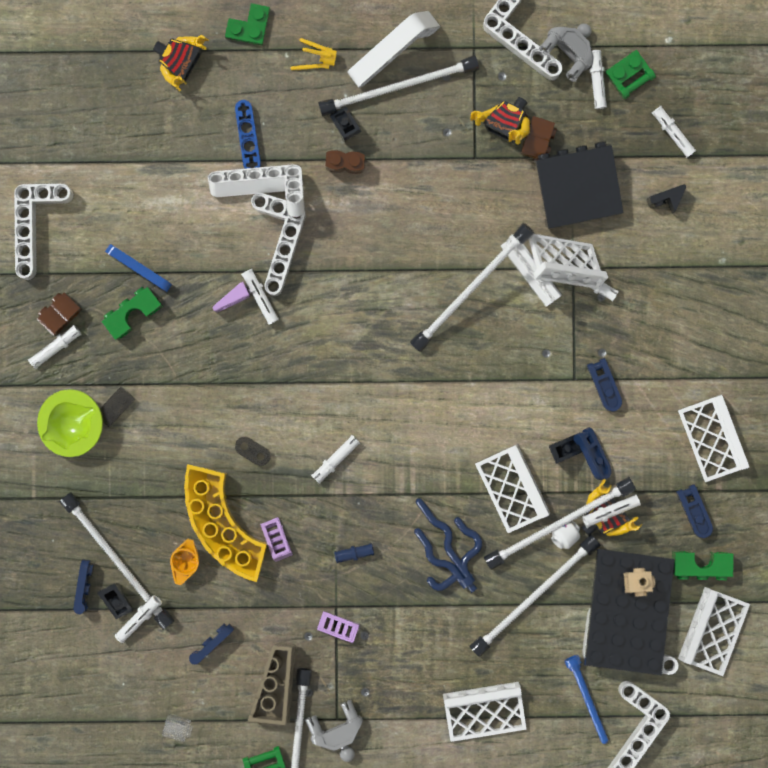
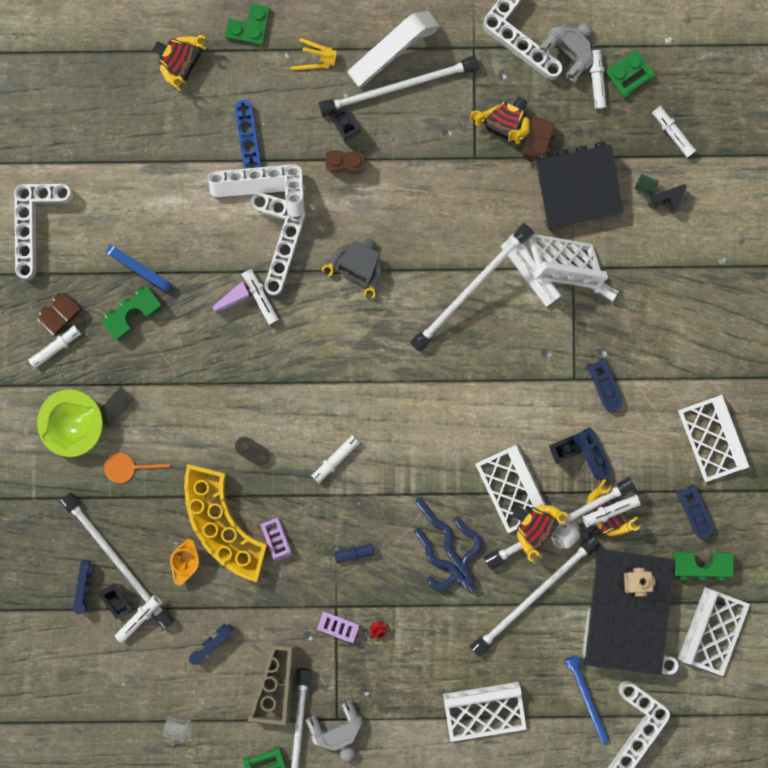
(121, 467): none -> orange piece
(358, 263): none -> dark grey torso
(378, 629): none -> red plate
(537, 527): none -> torso
(646, 184): none -> clear green gear

